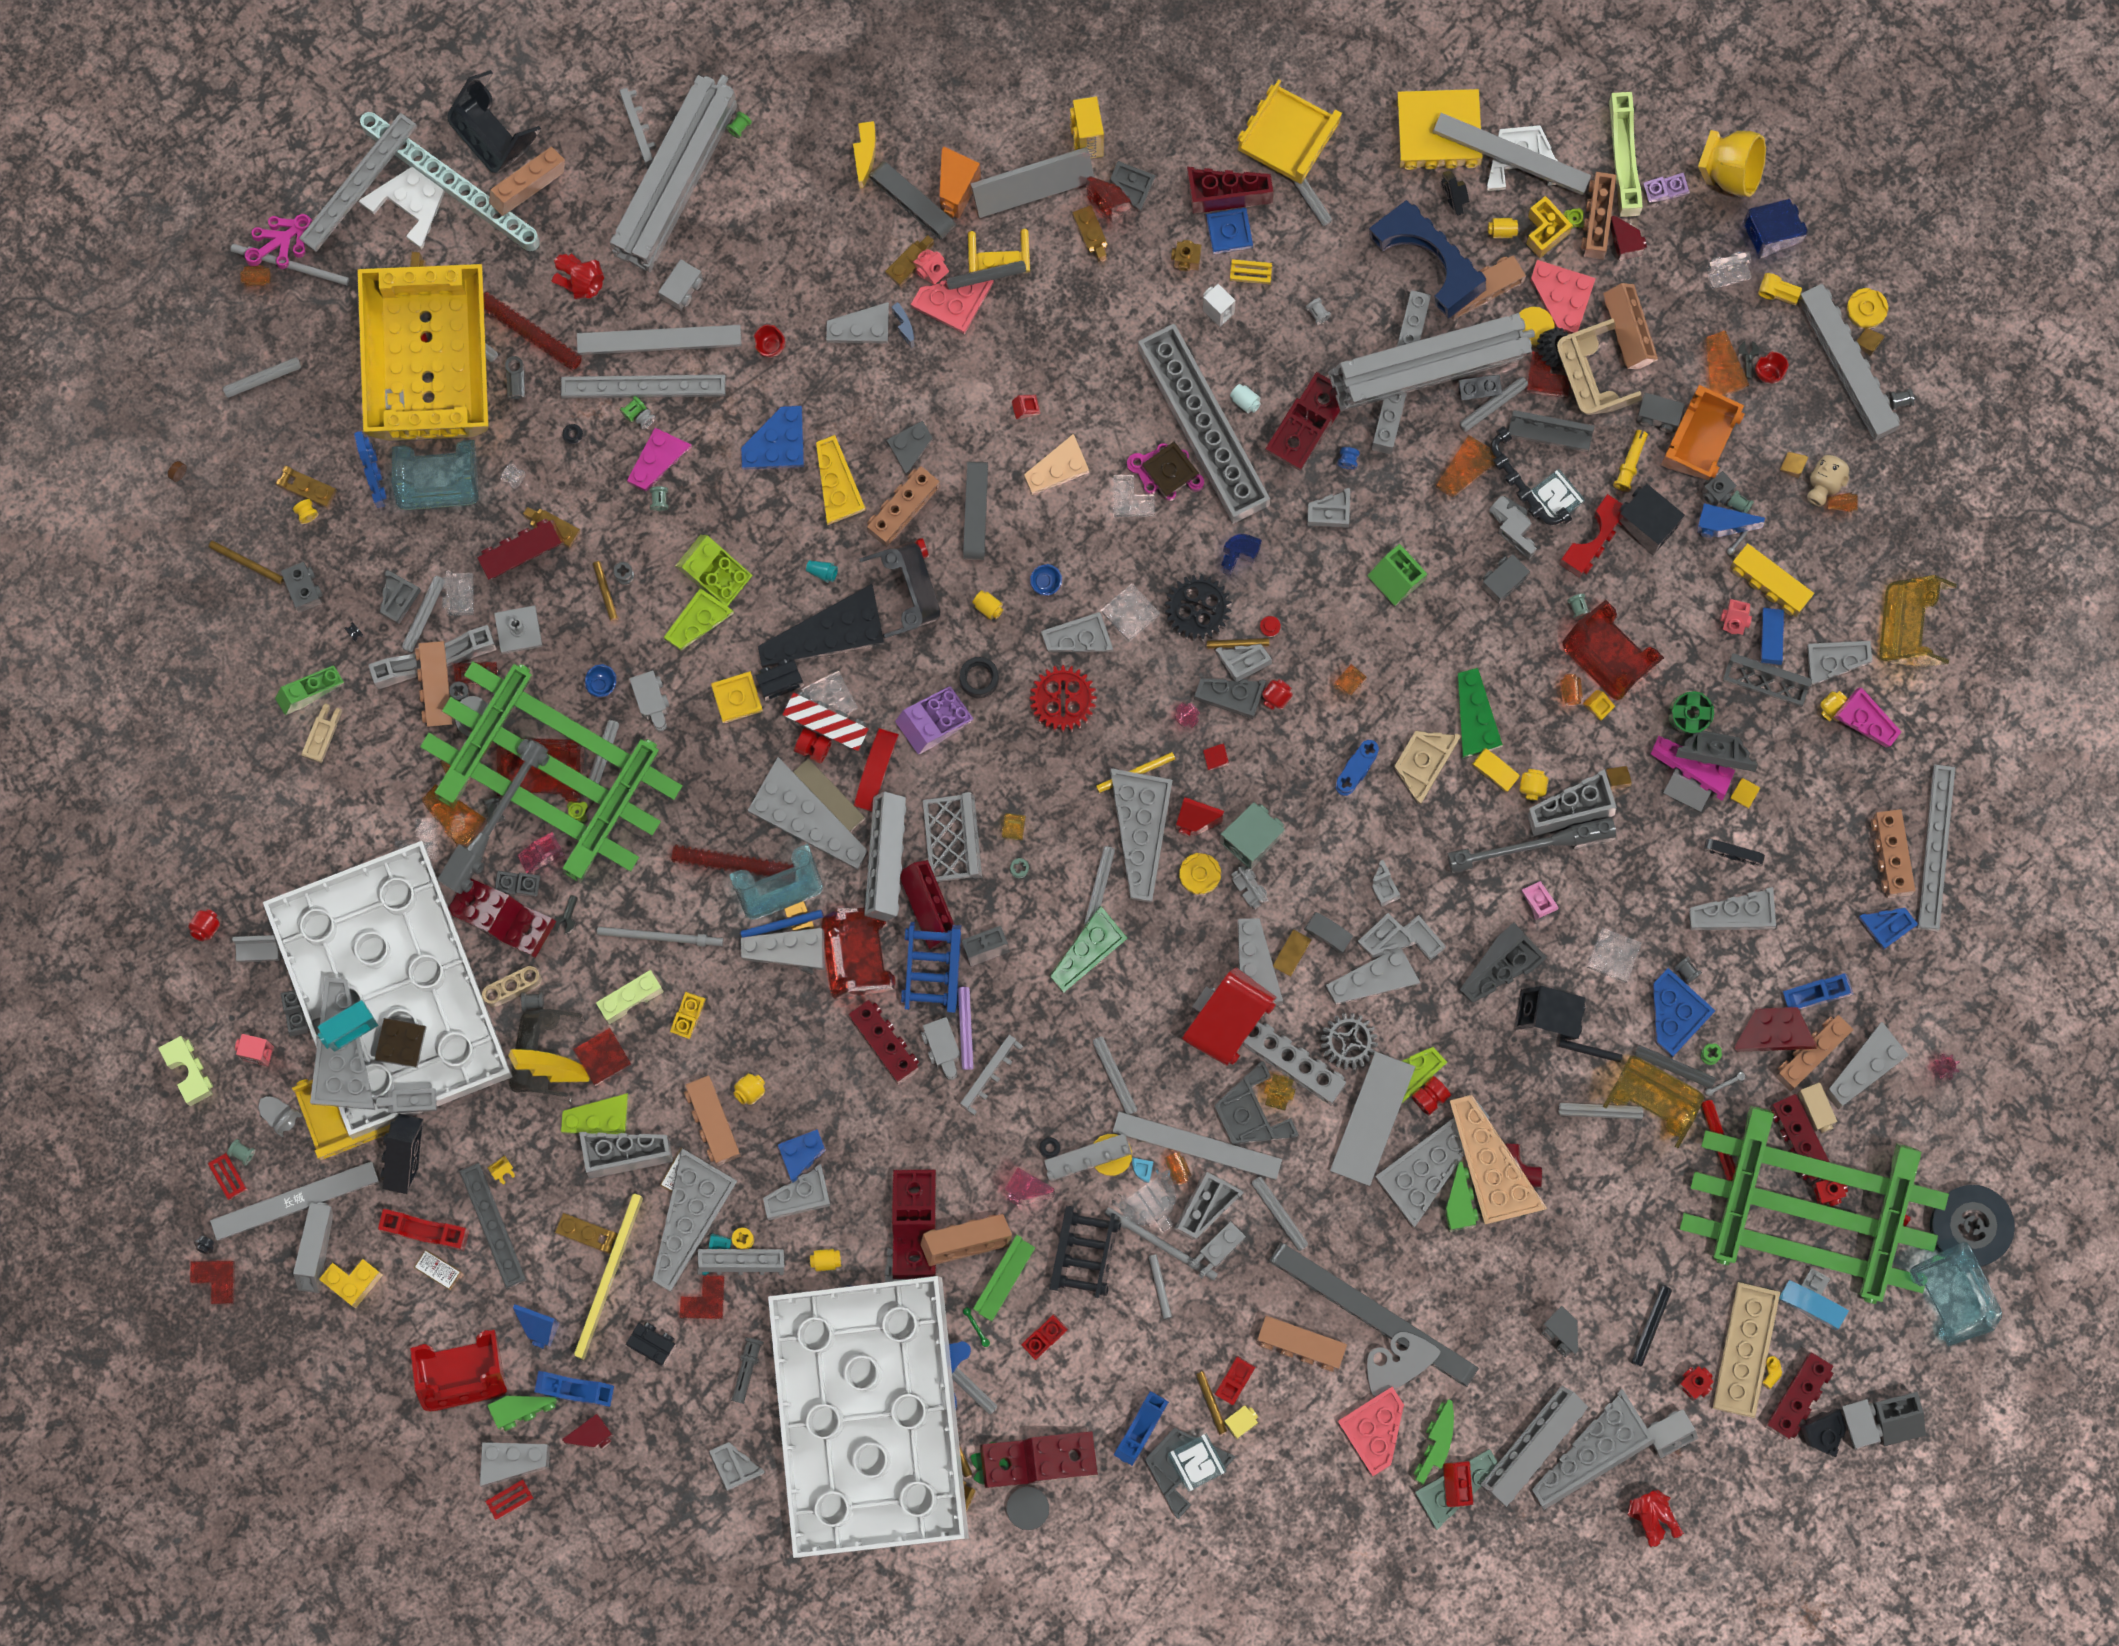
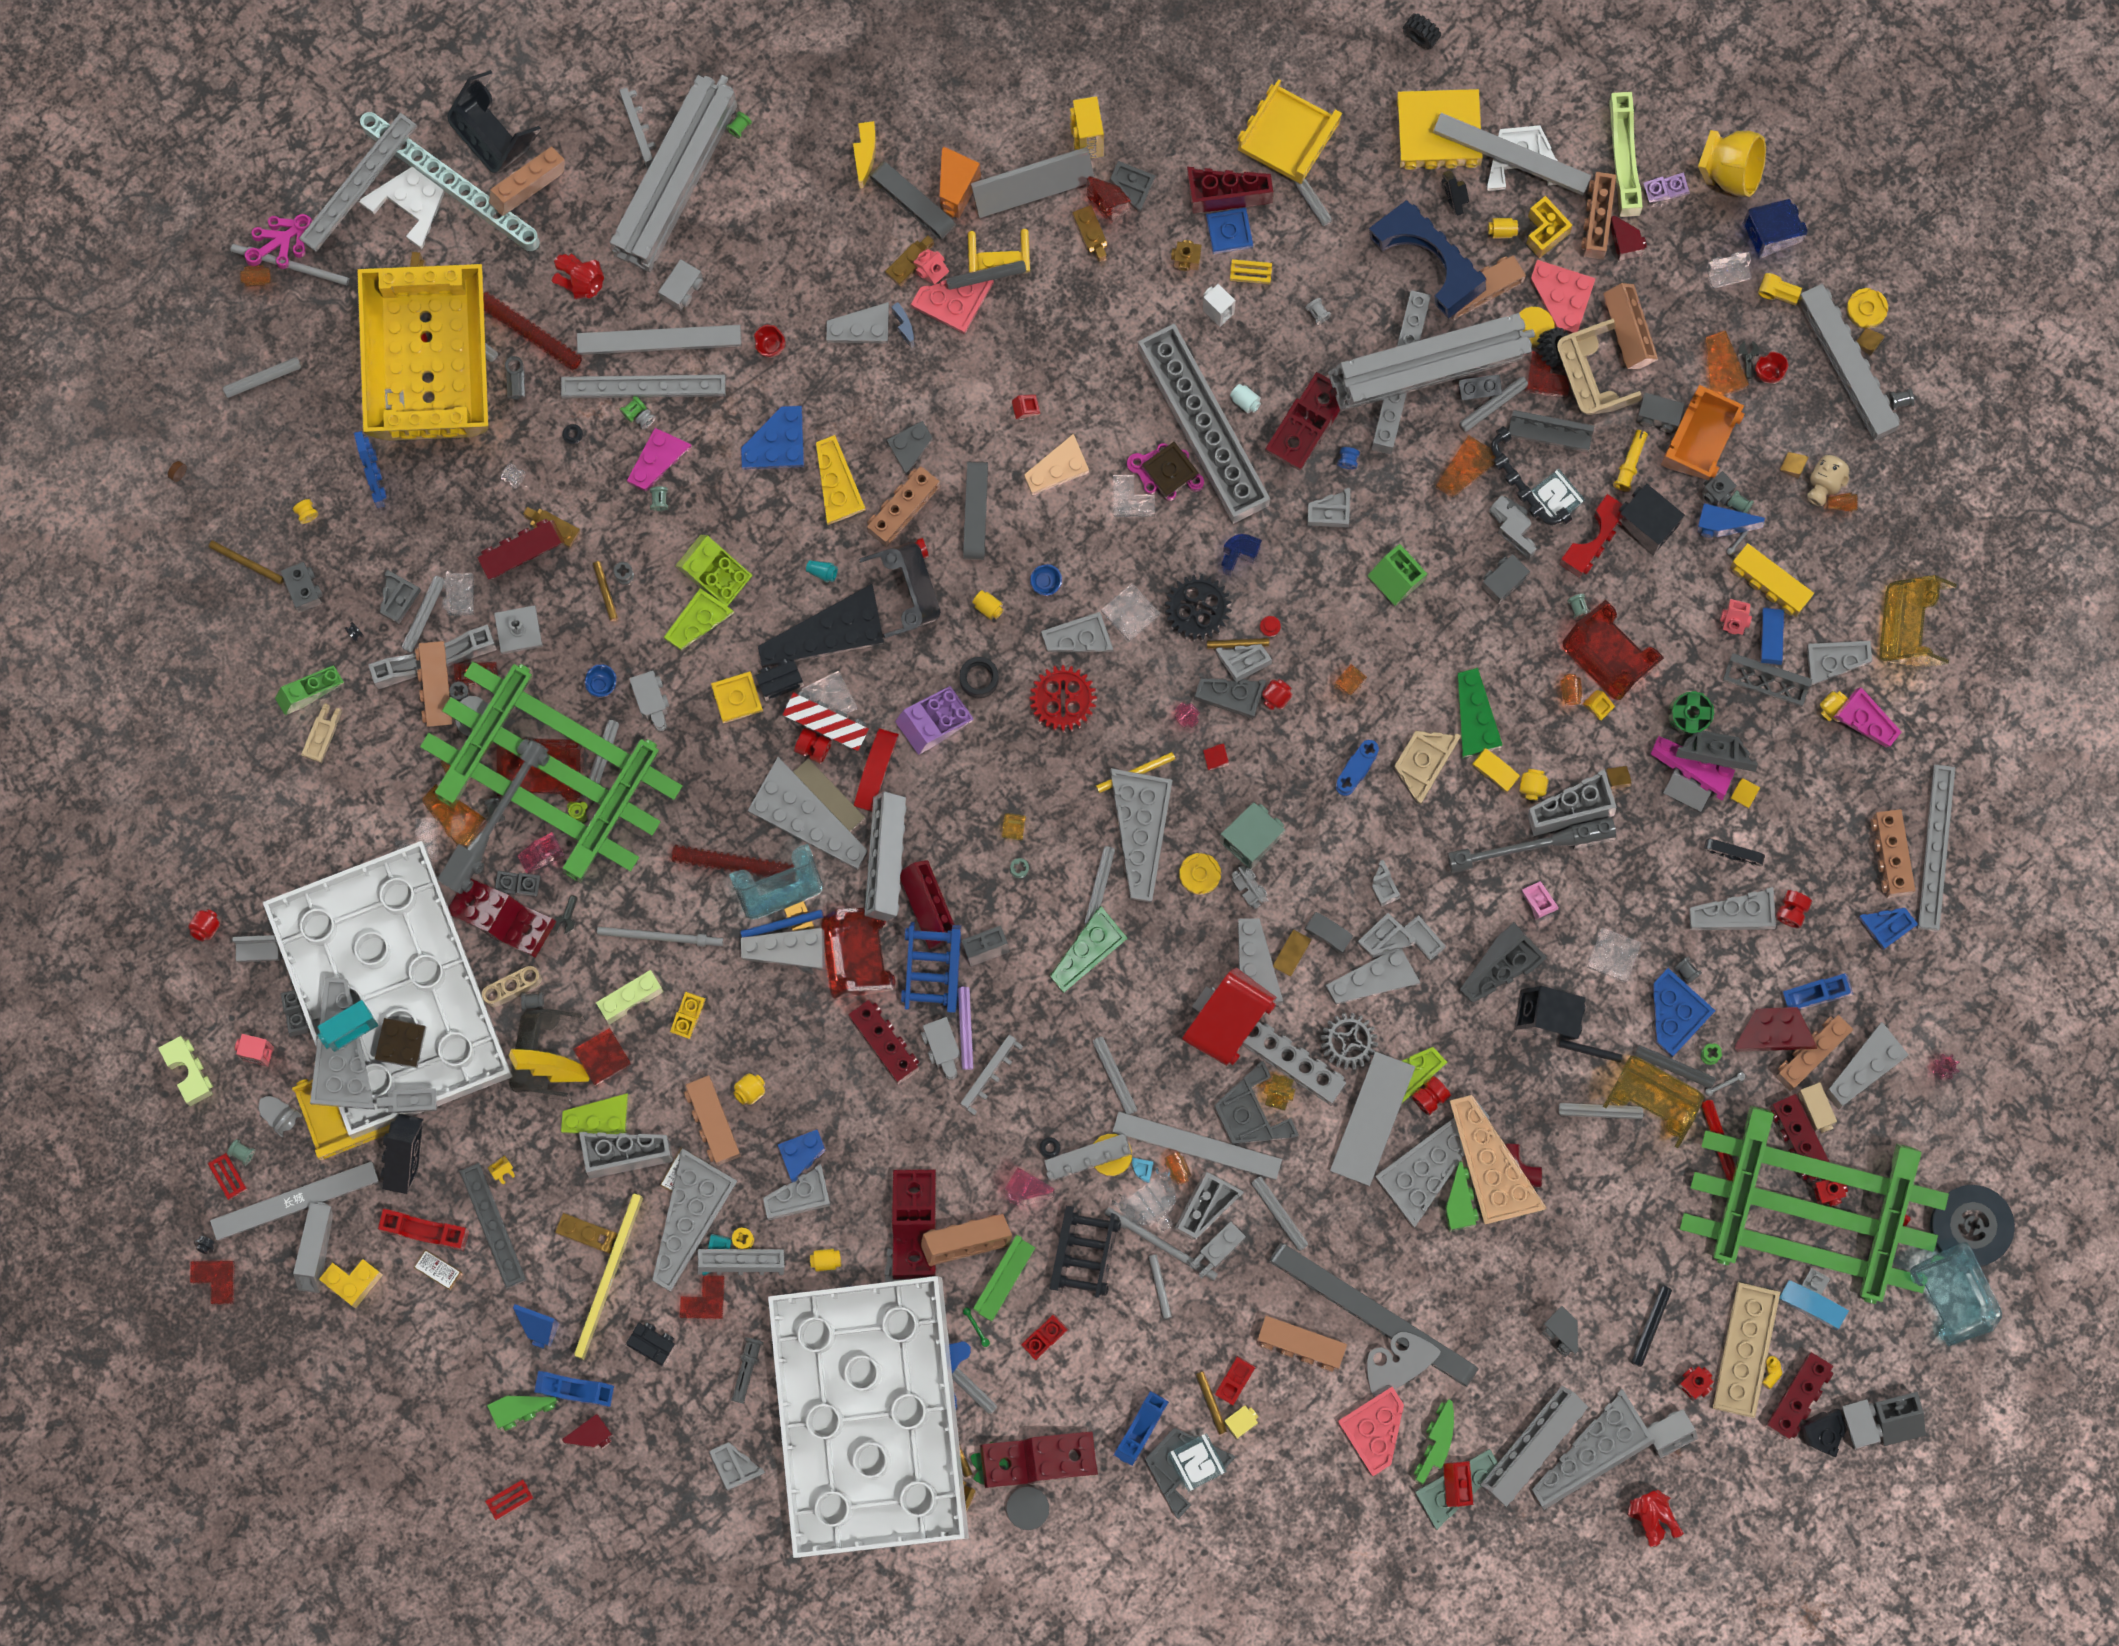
(306, 487): pearl gold plate -> none
(435, 479): clear light blue windscreen -> none
(459, 1373): red windscreen -> none
(511, 1460): light grey wedge -> none
(969, 831): light grey fence -> none
(1197, 818): red slope -> none
(1421, 31): none -> black tyre
(1578, 214): lime plate -> none
(1794, 908): none -> red wheel

